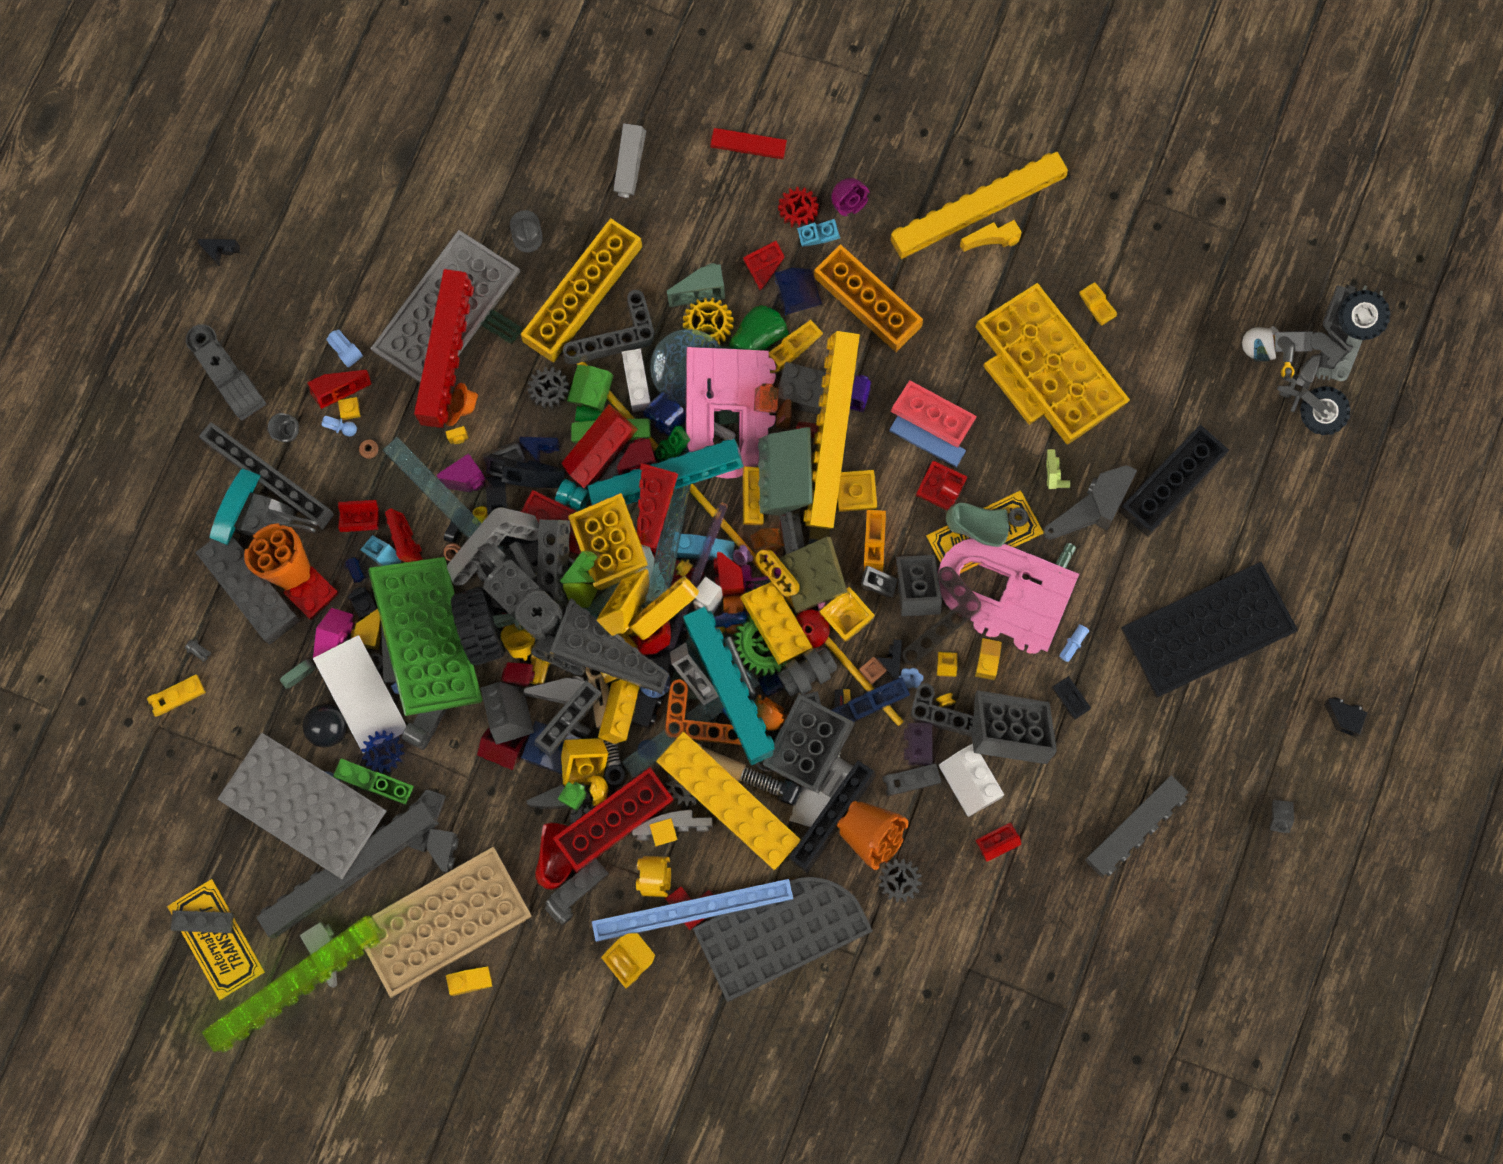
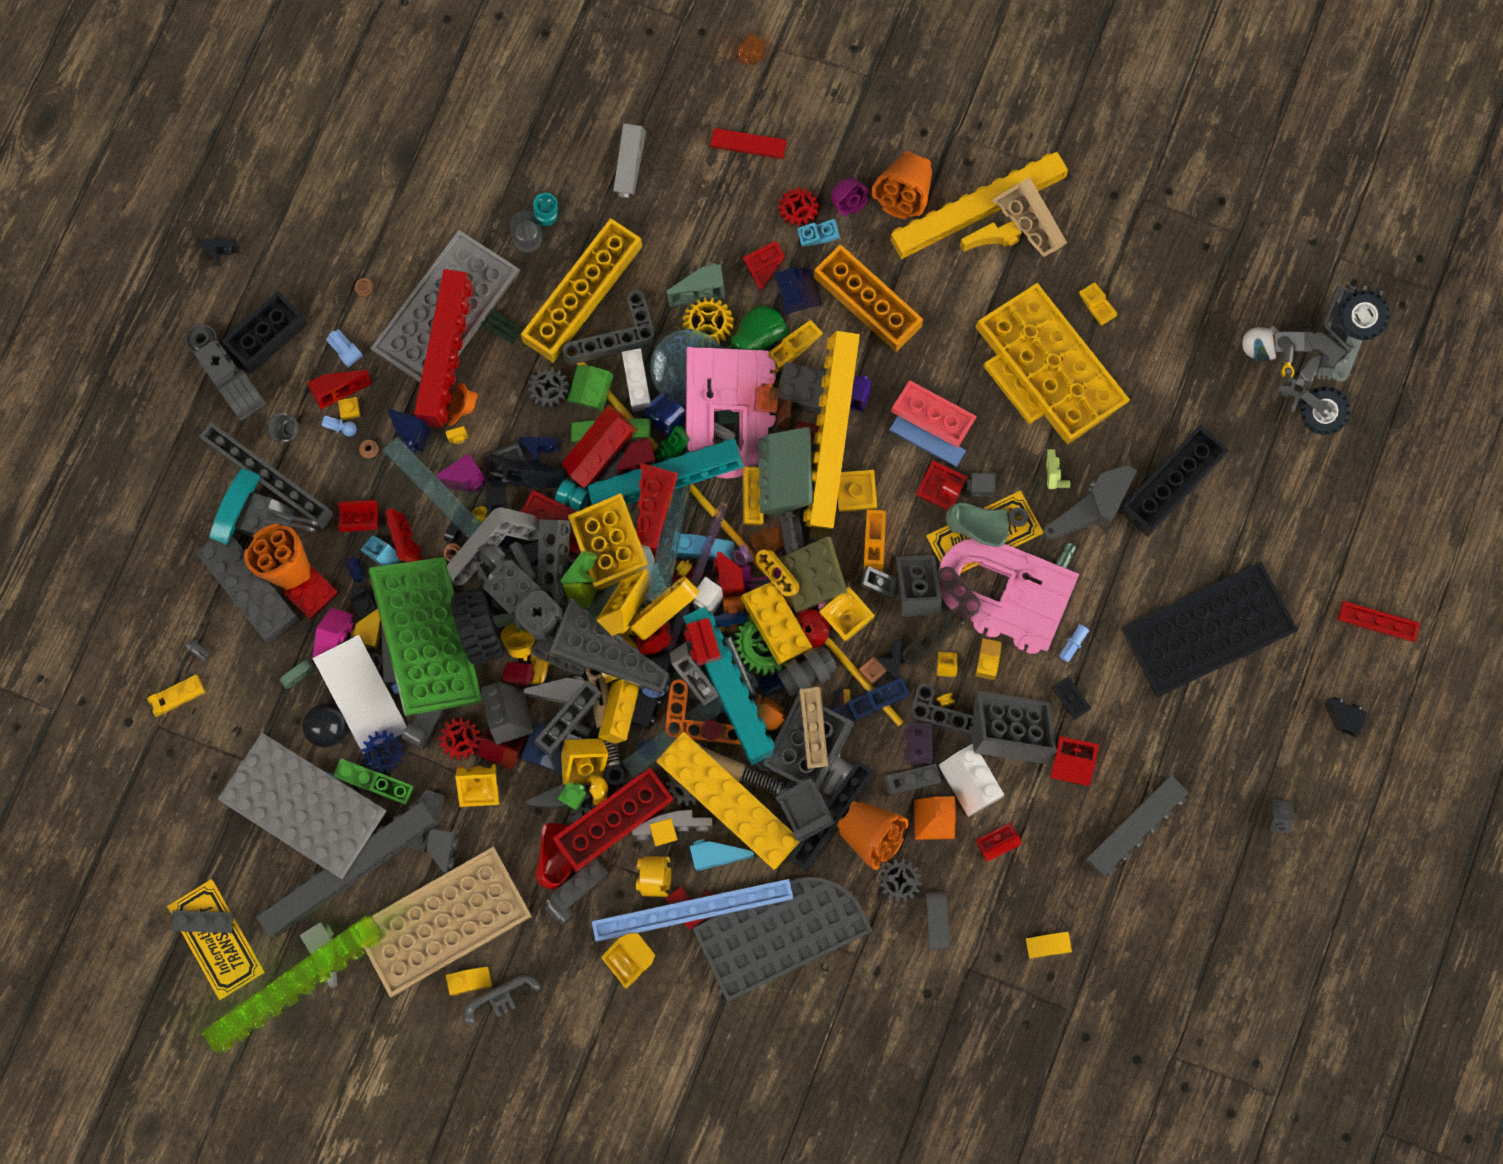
(264, 332): none -> black brick
(364, 287): none -> medium nougat plate
(410, 430): none -> clear blue slope
(462, 732): none -> red gear
(477, 786): none -> yellow brick
(498, 997): none -> dark grey piece
(545, 209): none -> teal wheel
(586, 413): green cone -> none
(703, 642): none -> red brick
(711, 729): none -> dark red tile
(713, 854): none -> medium azure slope
(751, 49): none -> clear orange brick
(805, 809): none -> dark grey panel
(813, 727): none -> tan tile
(904, 186): none -> orange cone
(911, 677): light blue plant -> none
(934, 818): none -> orange slope
(937, 920): none -> dark grey beam
(981, 485): none -> dark grey brick
(1031, 216): none -> tan wedge
(1048, 945): none -> yellow slope
(1074, 761): none -> red slope
(1378, 621): none -> red tile

